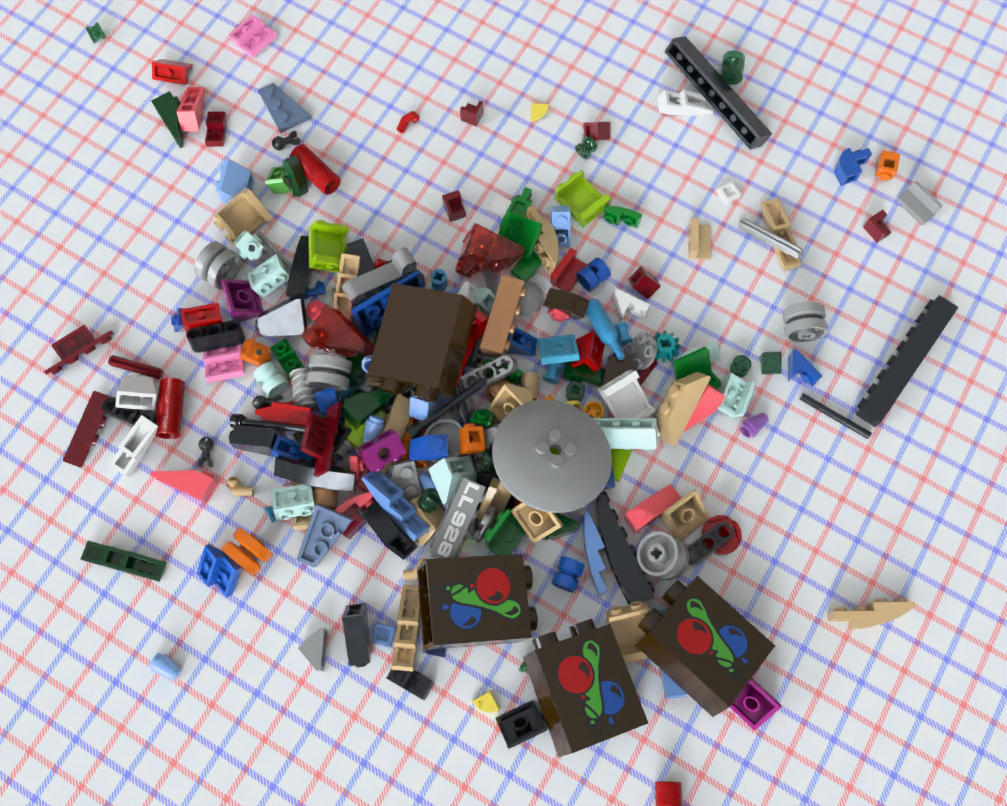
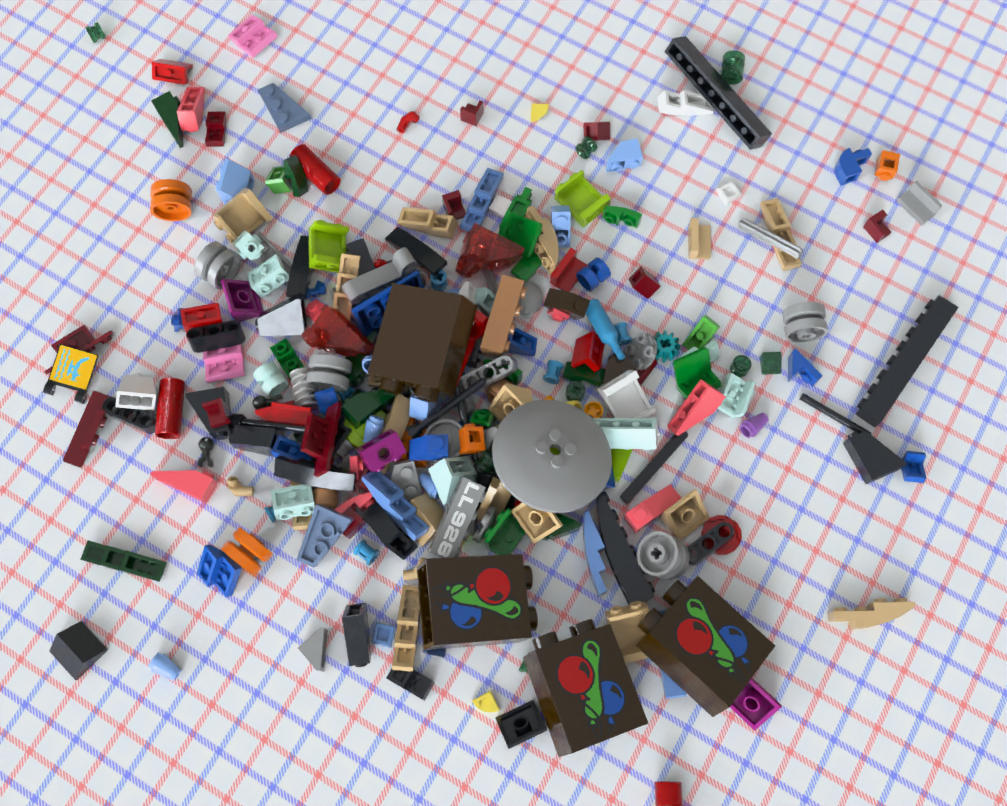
(72, 370): none -> flag
(77, 649): none -> black slope
(134, 446): white slope -> none
(136, 367): dark red axle -> none
(171, 200): none -> orange wheel
(199, 397): none -> black slope
(217, 412): none -> dark red panel
(249, 354): orange brick -> none
(280, 142): pearl dark grey arm -> none
(366, 552): none -> dark azure bush
(423, 254): none -> black slope
(428, 222): none -> tan slope
(429, 500): clear green wheel -> none
(482, 199): none -> medium blue slope
(531, 381): tan cone -> none
(558, 349): medium azure tile -> none
(568, 573): blue wheel -> none
(625, 156): none -> light blue slope
(627, 302): white slope -> none
(653, 466): none -> black axle
(679, 406): tan wedge -> none
(702, 333): none -> bright green slope
(871, 456): none -> black slope
(914, 469): none -> blue bracket

